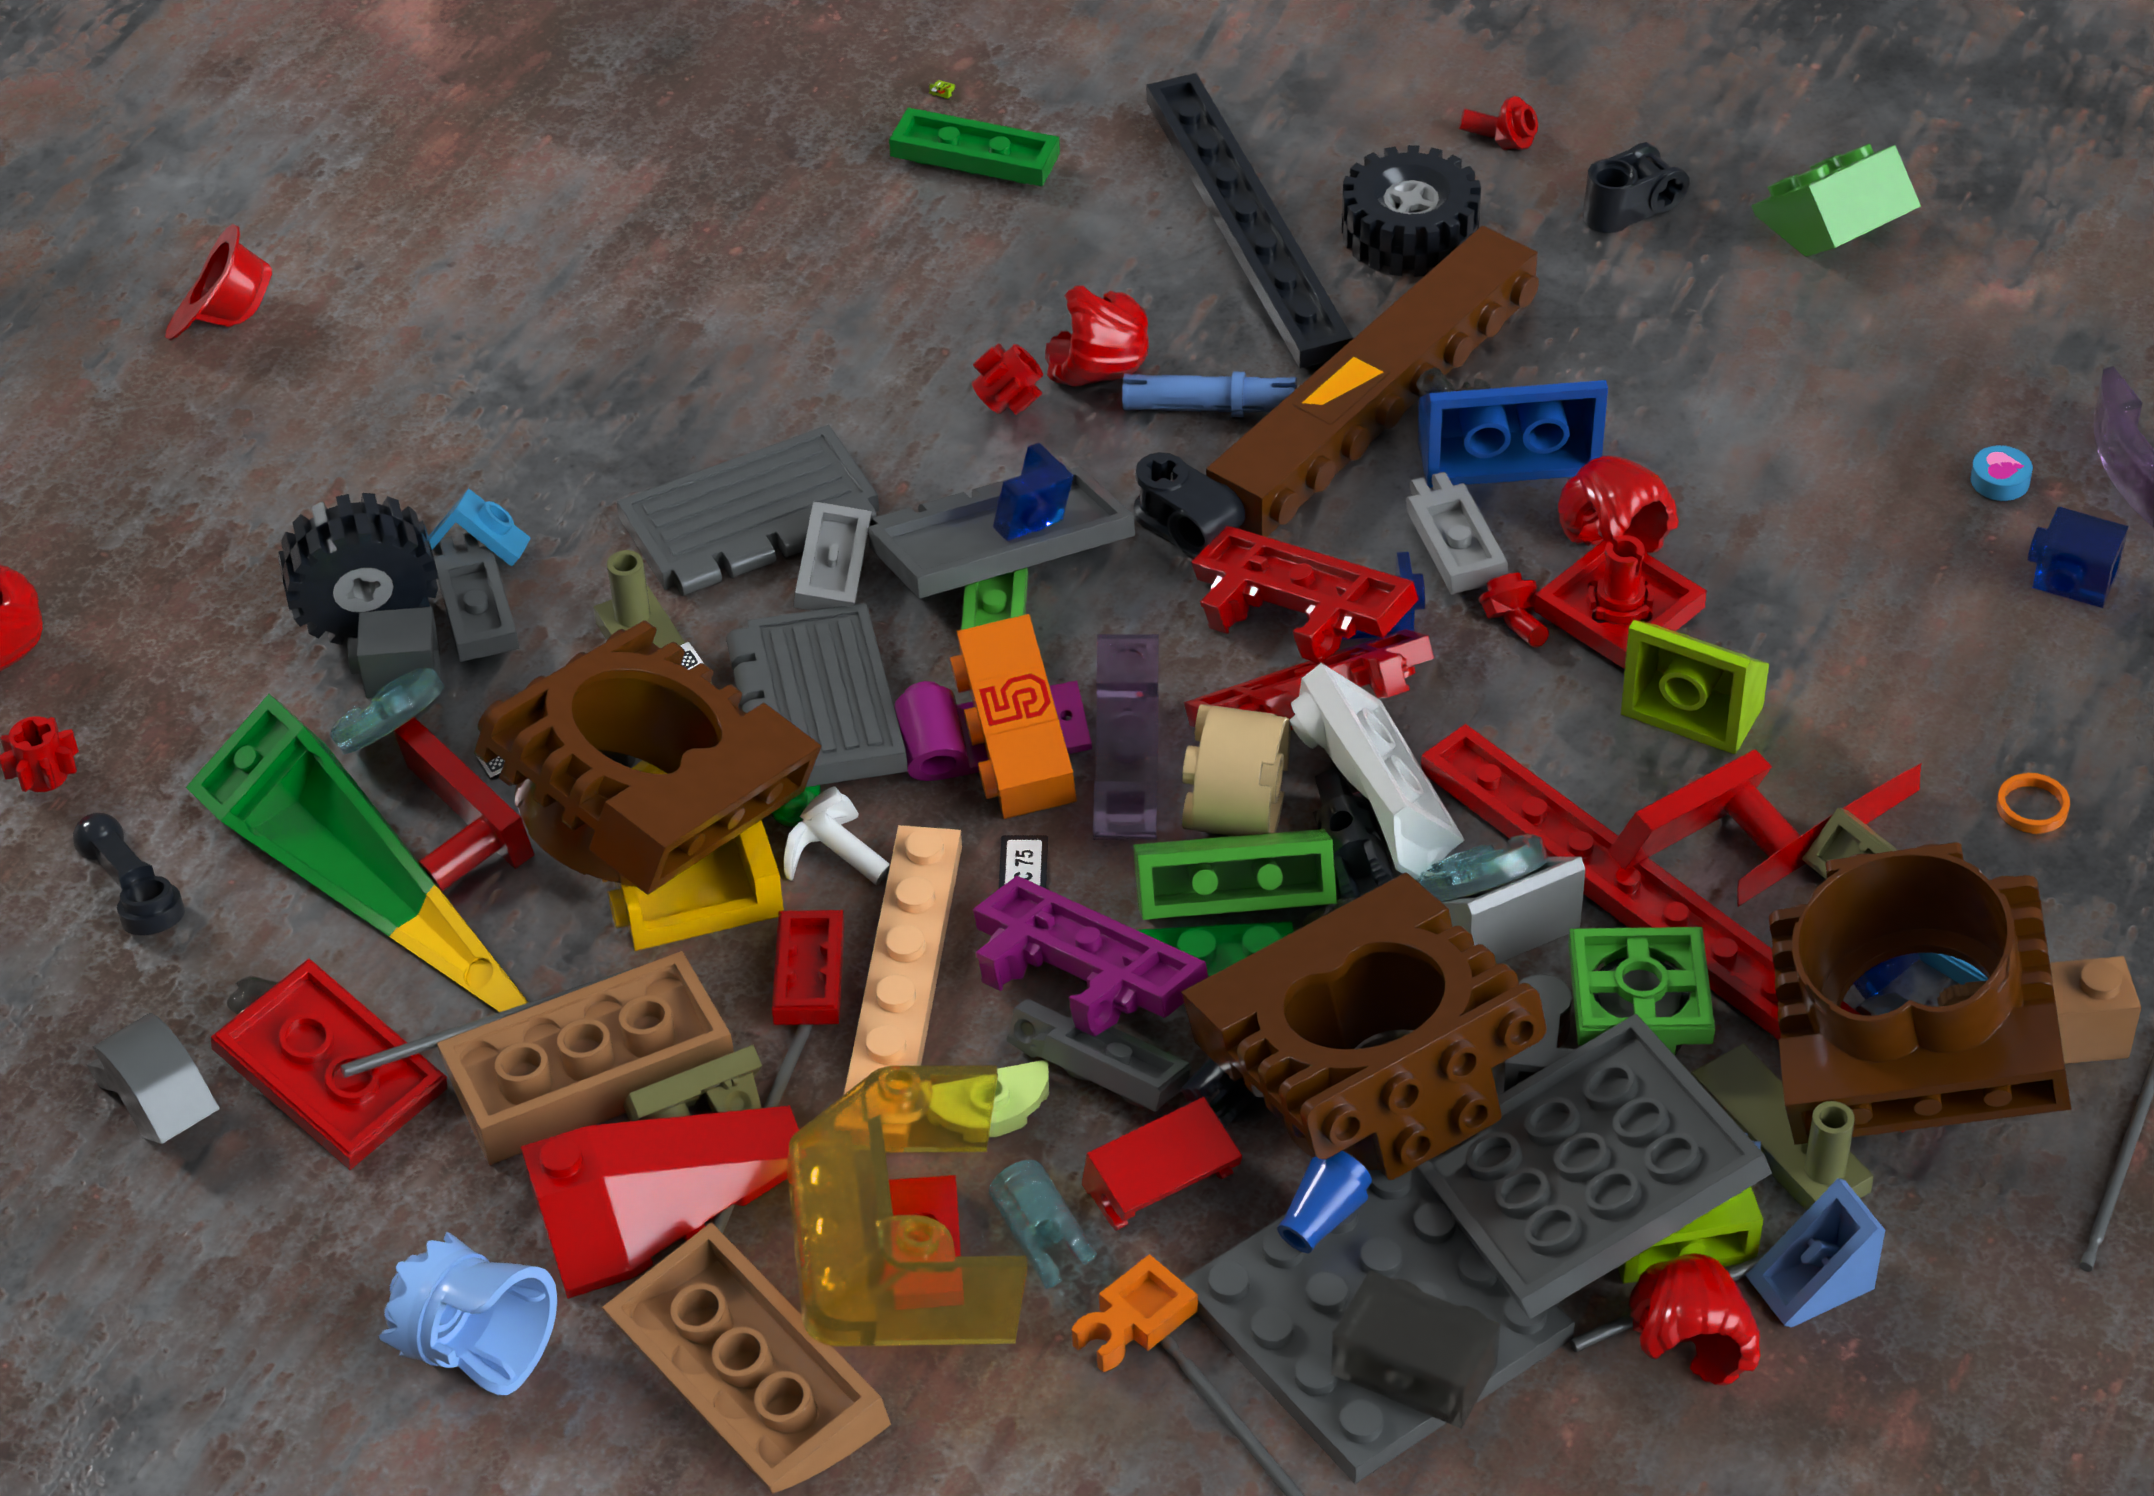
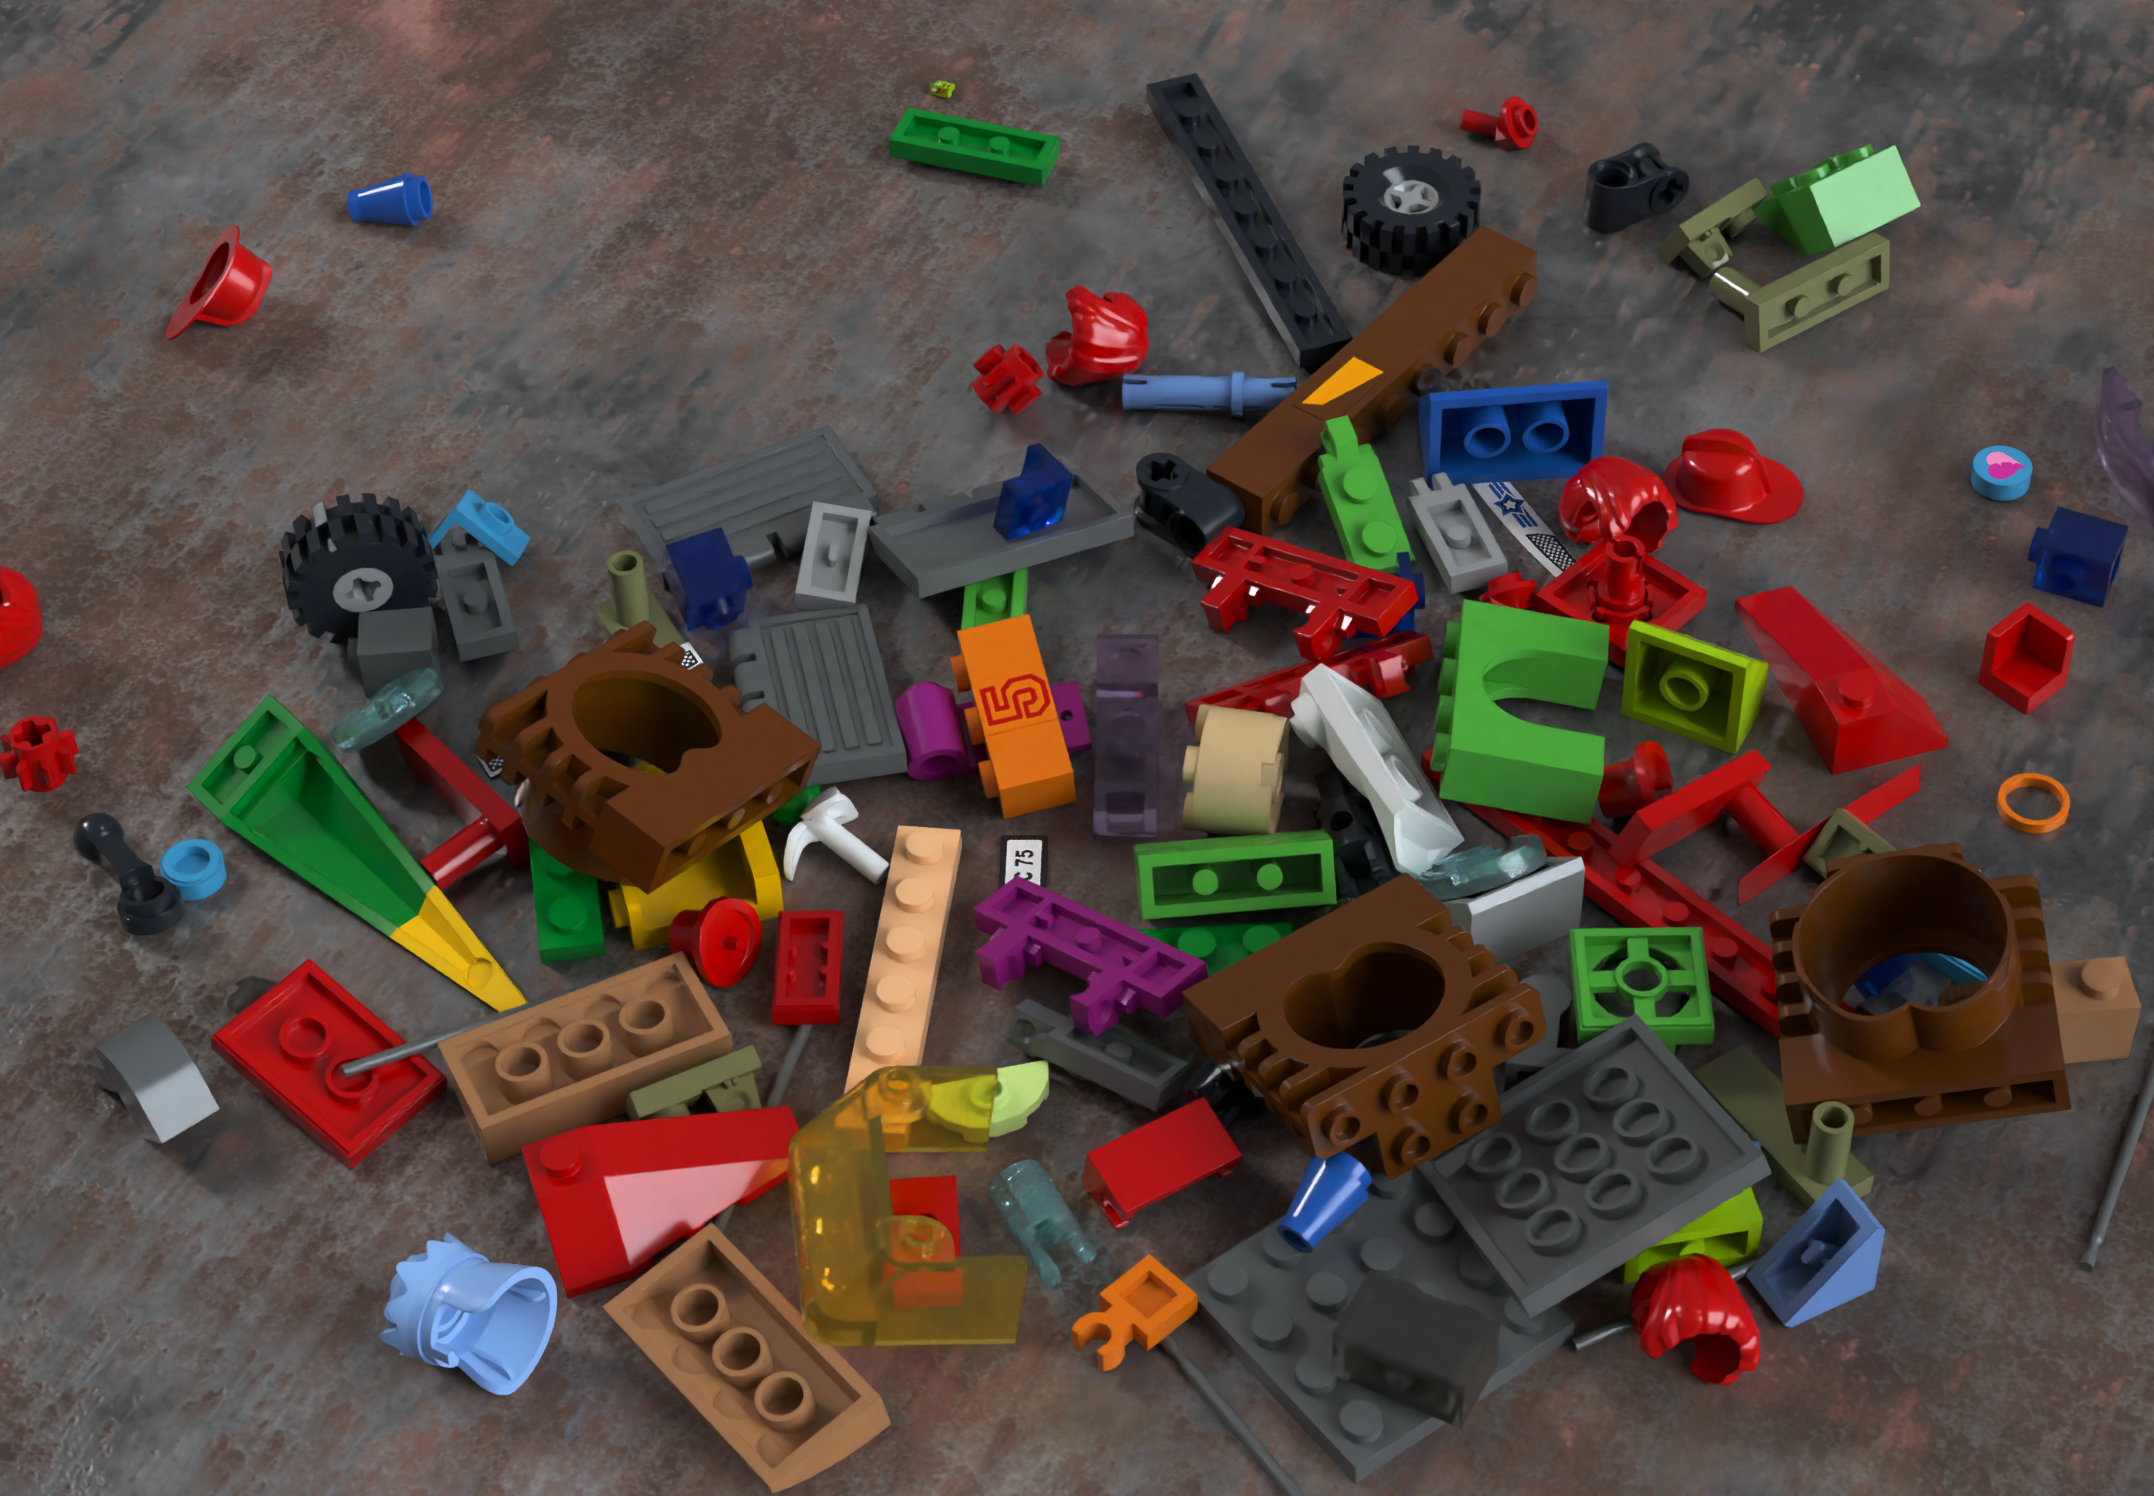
(194, 868): none -> dark azure tile
(392, 201): none -> blue cone
(565, 910): none -> green plate
(707, 579): none -> clear blue brick
(718, 939): none -> red piece
(1360, 499): none -> bright green hinge
(1495, 756): none -> bright green arch
(1525, 525): none -> white sticker
(1635, 782): none -> red piece
(1700, 237): none -> olive hinge
(1730, 479): none -> red piece
(1806, 294): none -> olive piece
(1838, 689): none -> red wedge
(2026, 658): none -> red panel

